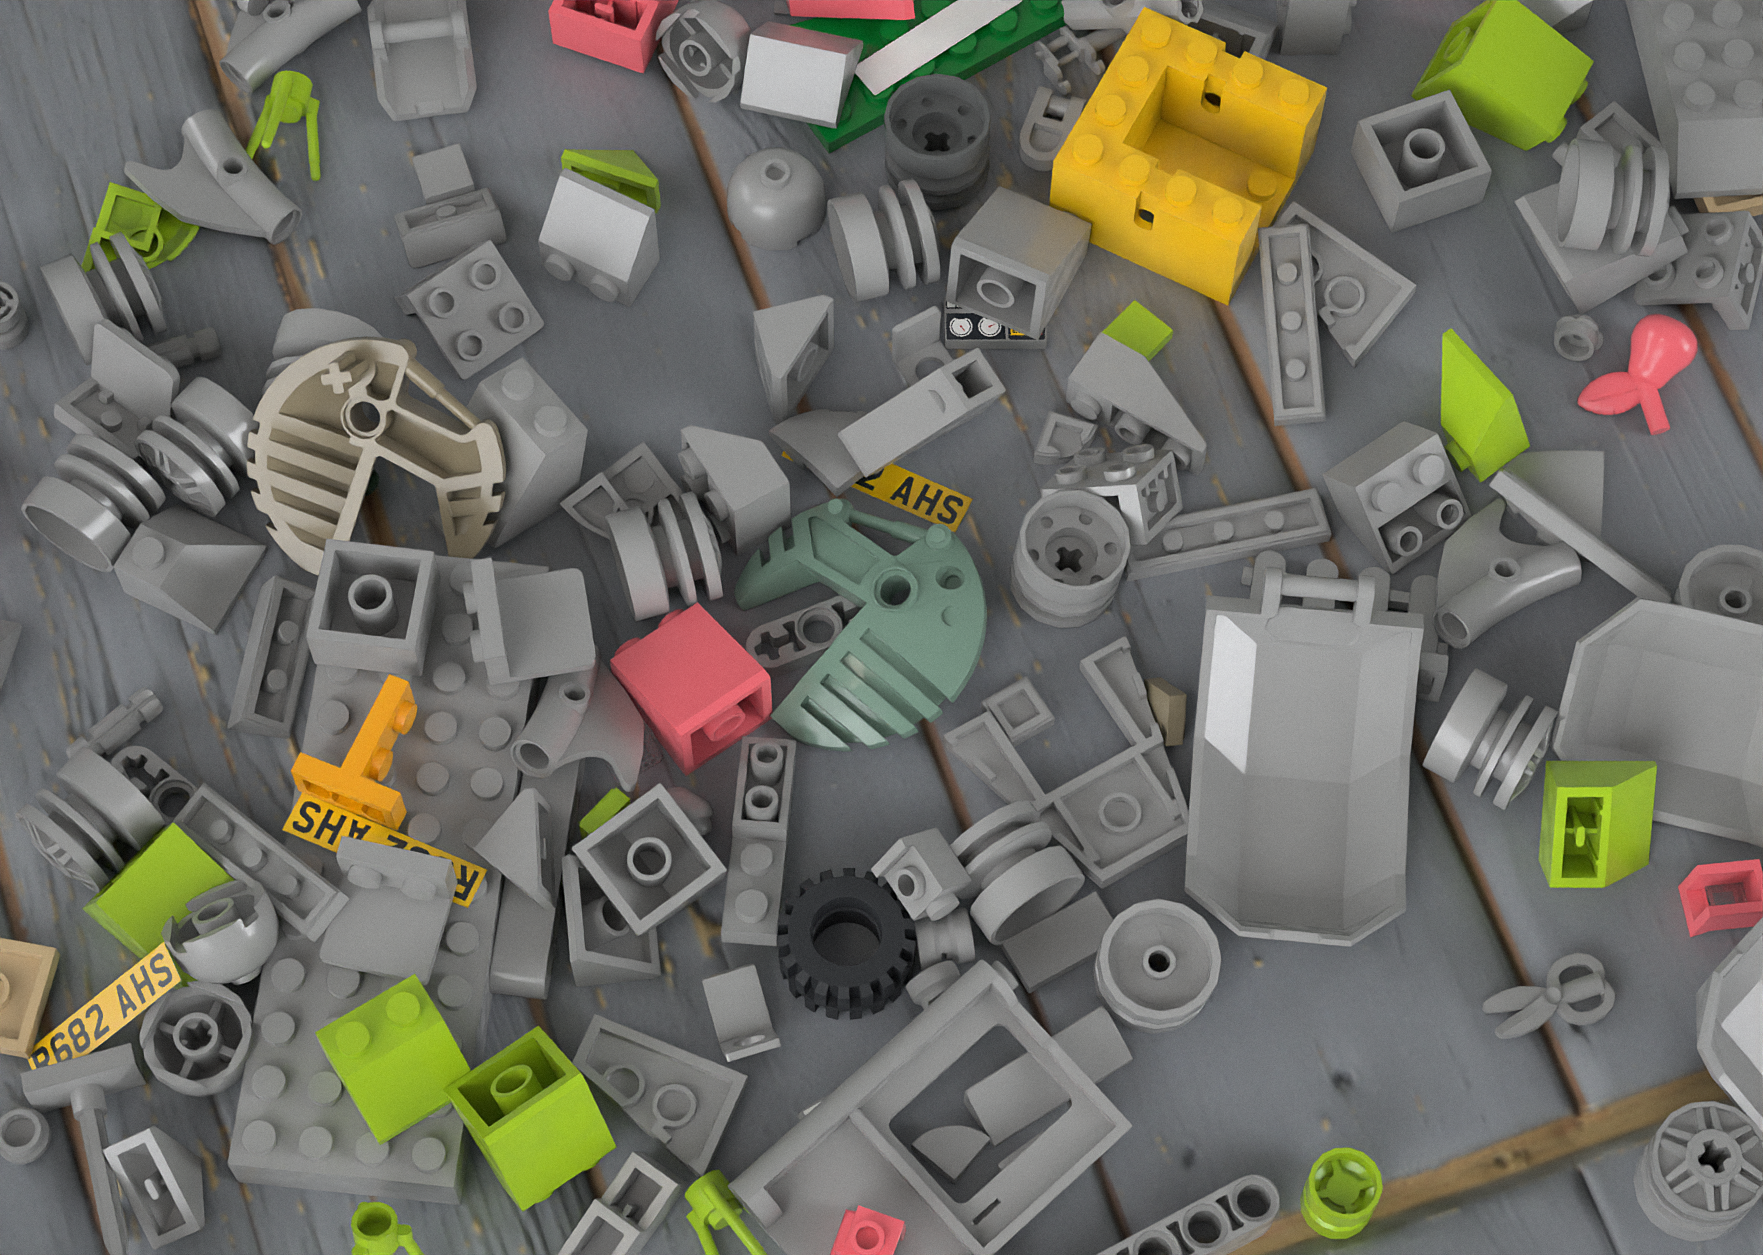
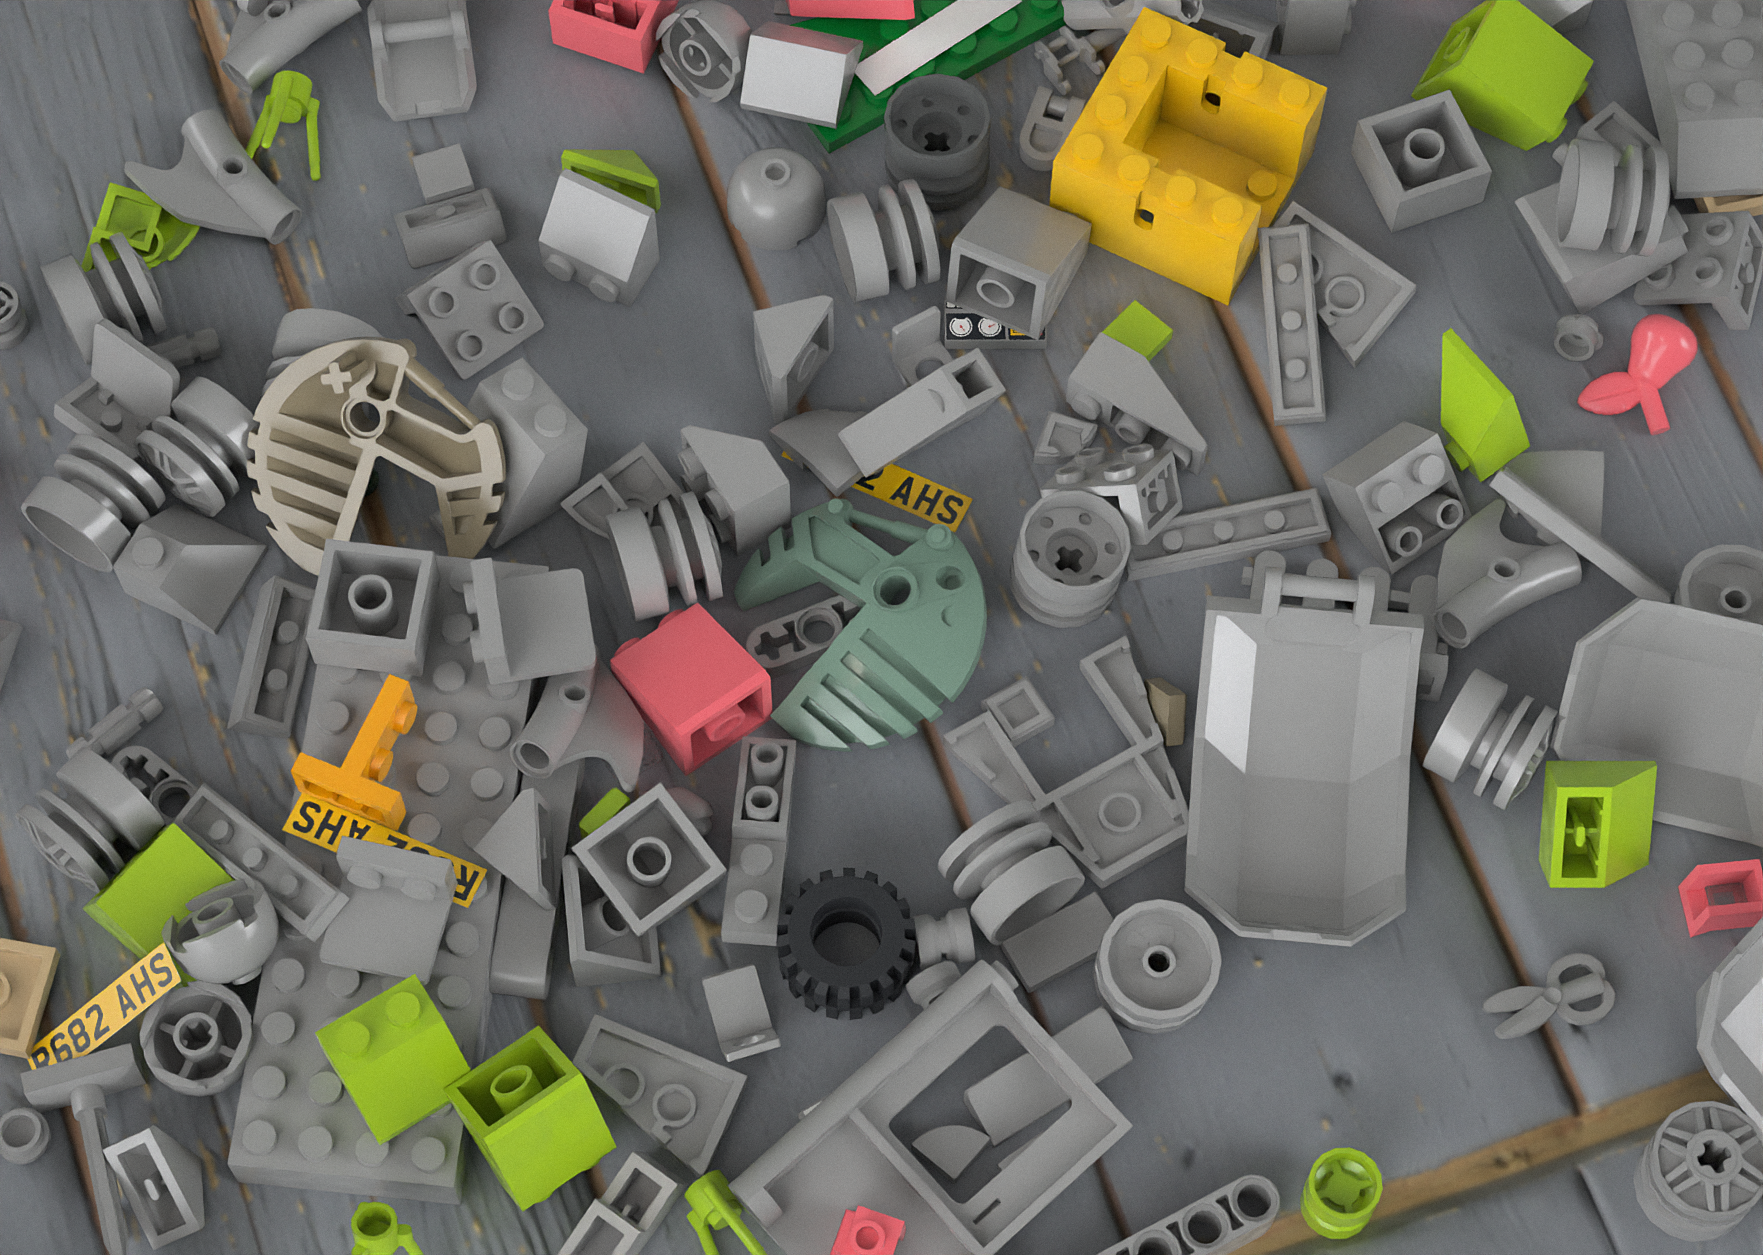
(924, 874): light grey brick -> none

